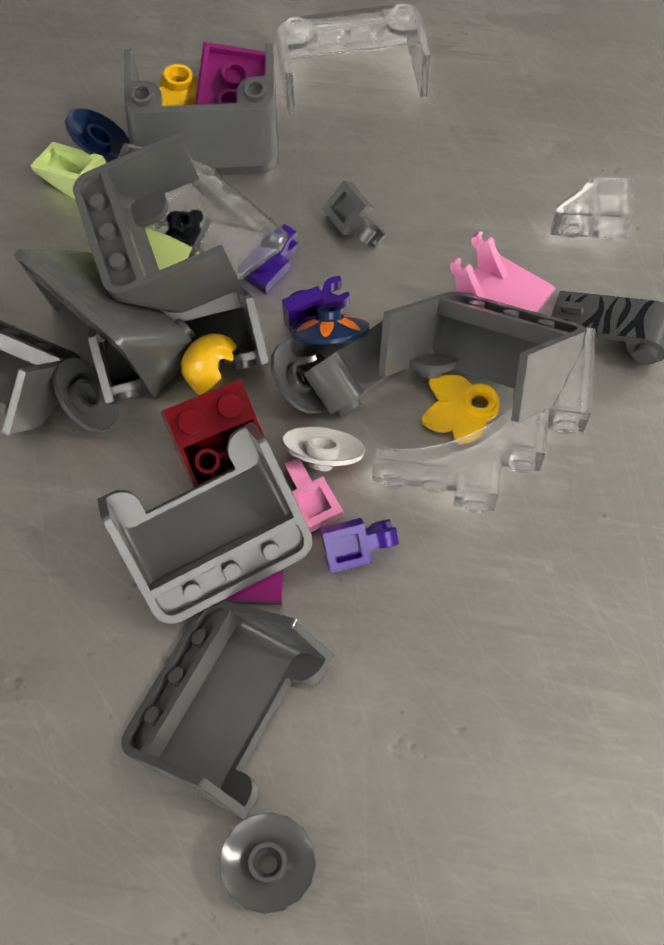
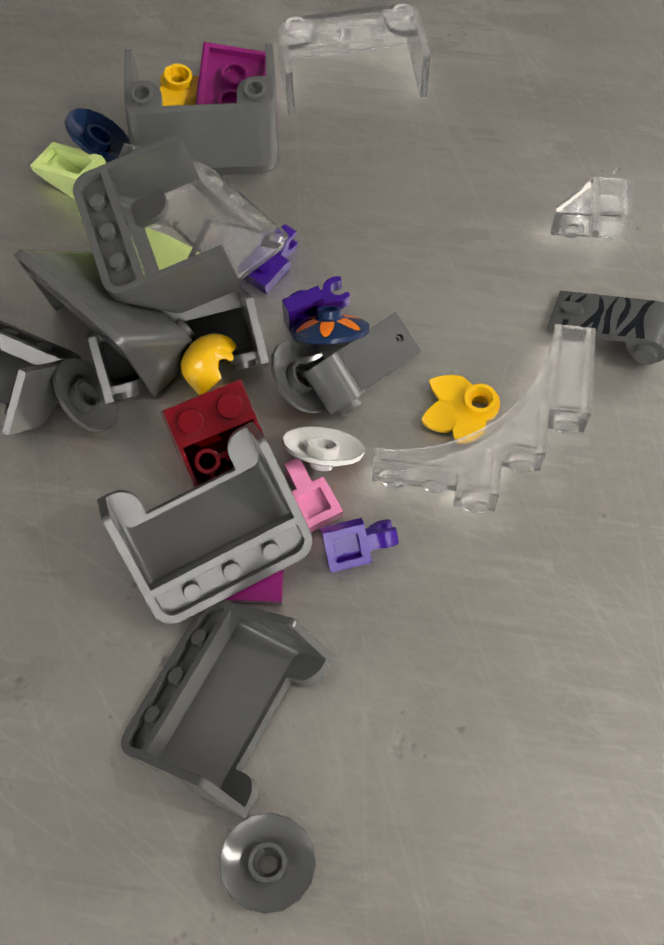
(184, 225): black plate -> none
(349, 213): dark grey plate -> none
(486, 341): dark grey windscreen -> none
(500, 278): bright pink plate -> none

